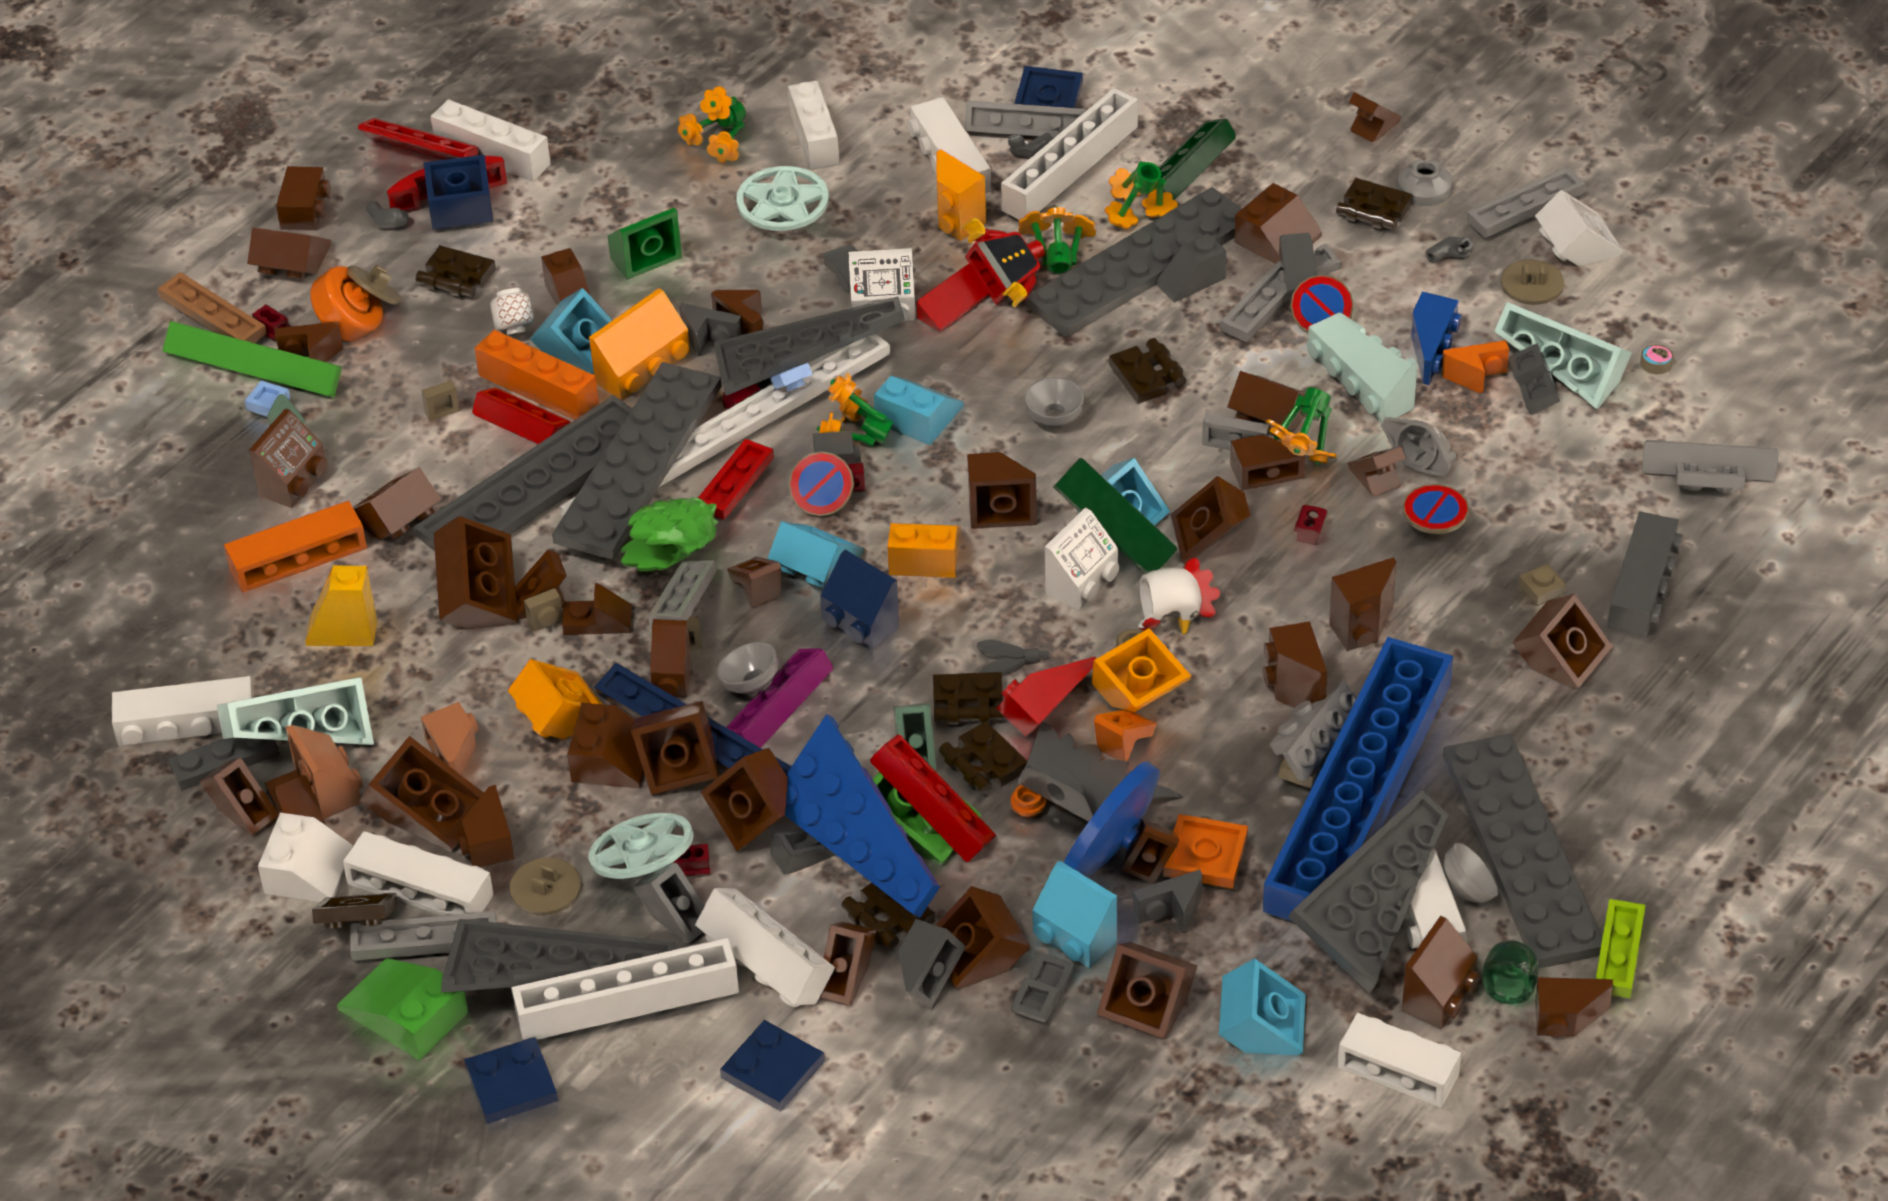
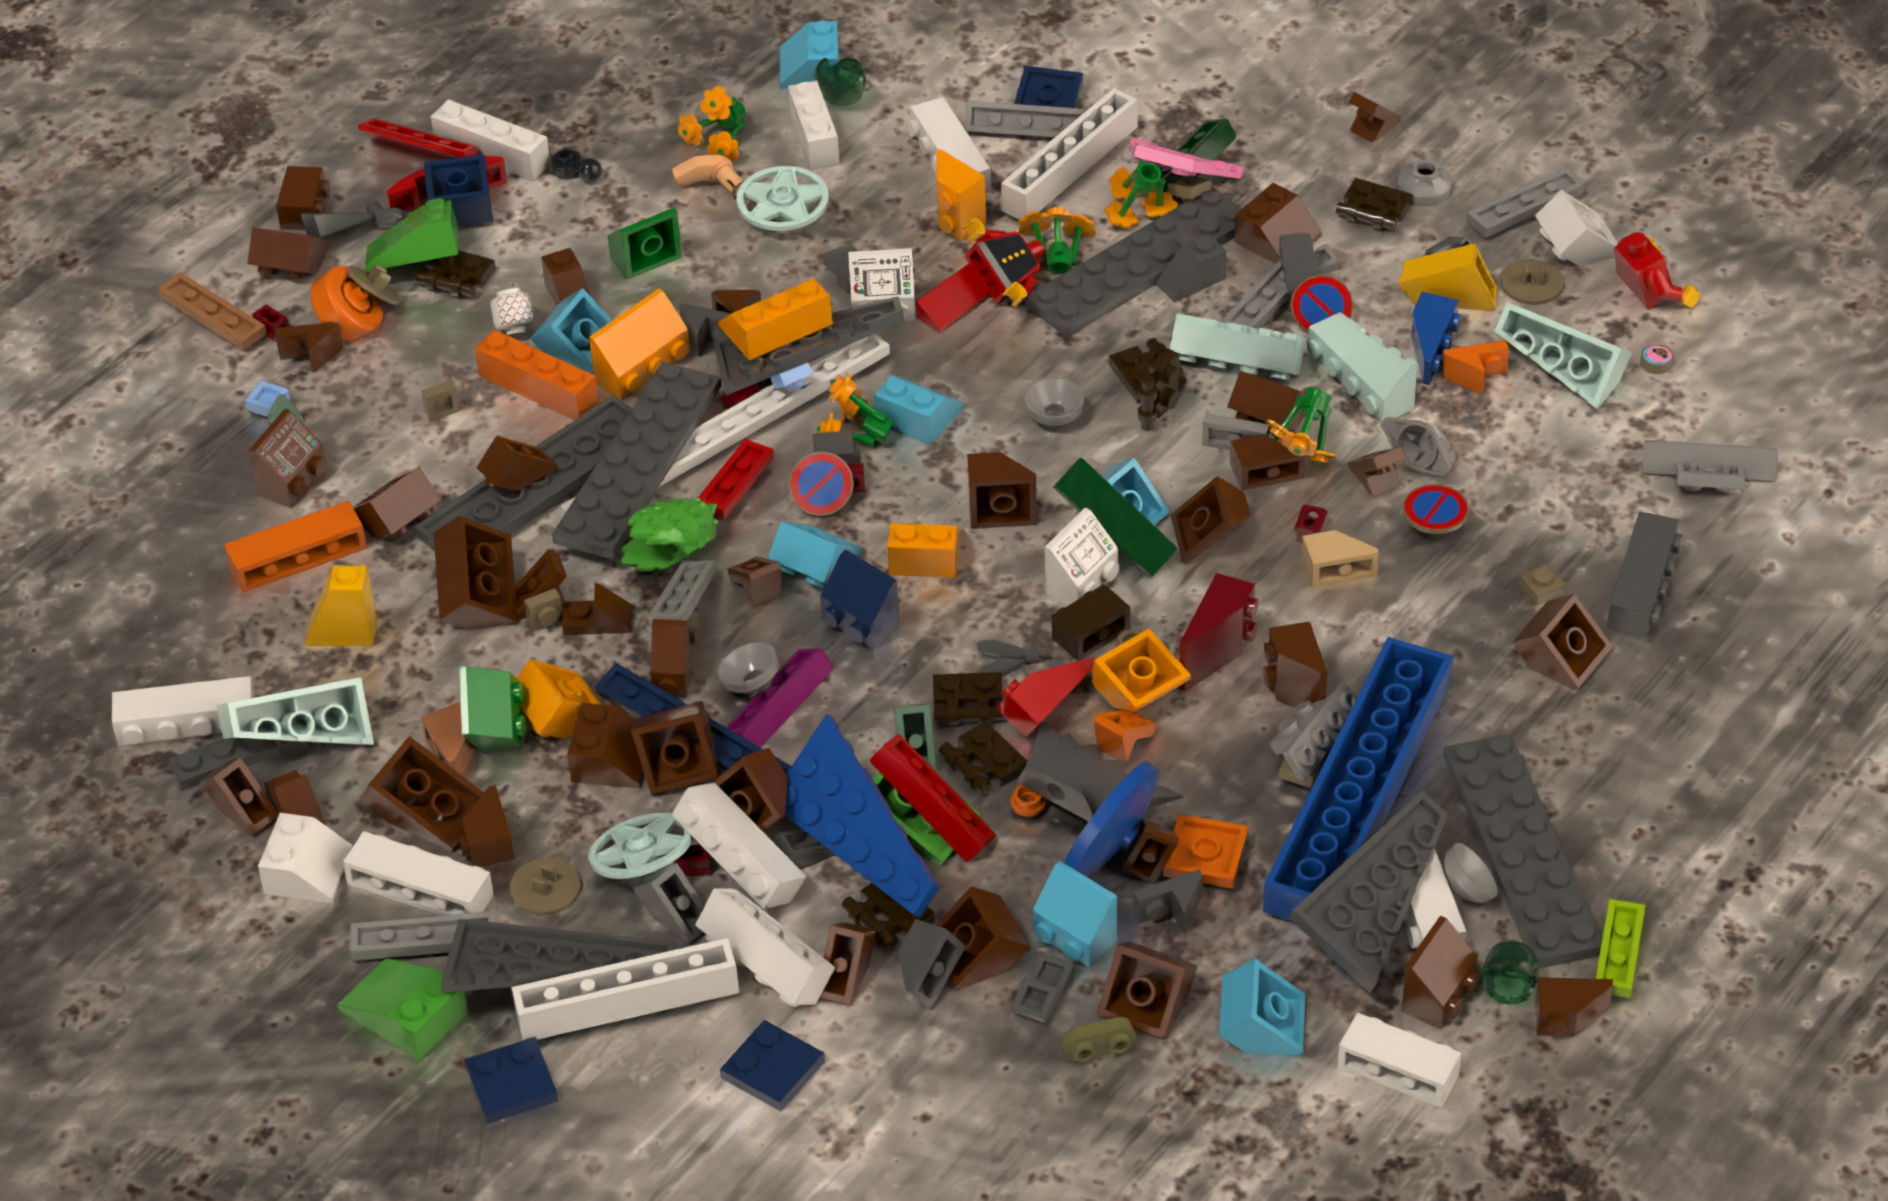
(252, 359): bright green tile -> none
(326, 769): nougat slope -> none
(328, 223): none -> dark grey slope
(367, 909): dark brown plate -> none
(420, 236): none -> bright green slope
(491, 708): none -> green slope
(514, 464): none -> reddish brown slope
(517, 415): red slope -> none
(569, 163): none -> black plate
(708, 168): none -> light nougat arm
(738, 845): none -> white brick
(779, 319): none -> light orange slope
(805, 50): none -> medium azure slope
(841, 83): none -> clear green helmet
(1027, 149): dark grey arm -> none
(1090, 622): none -> dark brown brick
(1098, 1039): none -> olive plate
(1159, 389): none -> dark brown plate
(1177, 593): white piece -> none
(1181, 162): none -> bright pink wing
(1188, 187): none -> dark tan plate
(1218, 628): none -> dark red slope
(1238, 345): none -> light aqua wedge
(1337, 558): none -> tan slope
(1362, 603): reddish brown slope -> none
(1451, 274): none -> yellow slope
(1534, 379): dark grey slope -> none
(1646, 272): none -> red torso

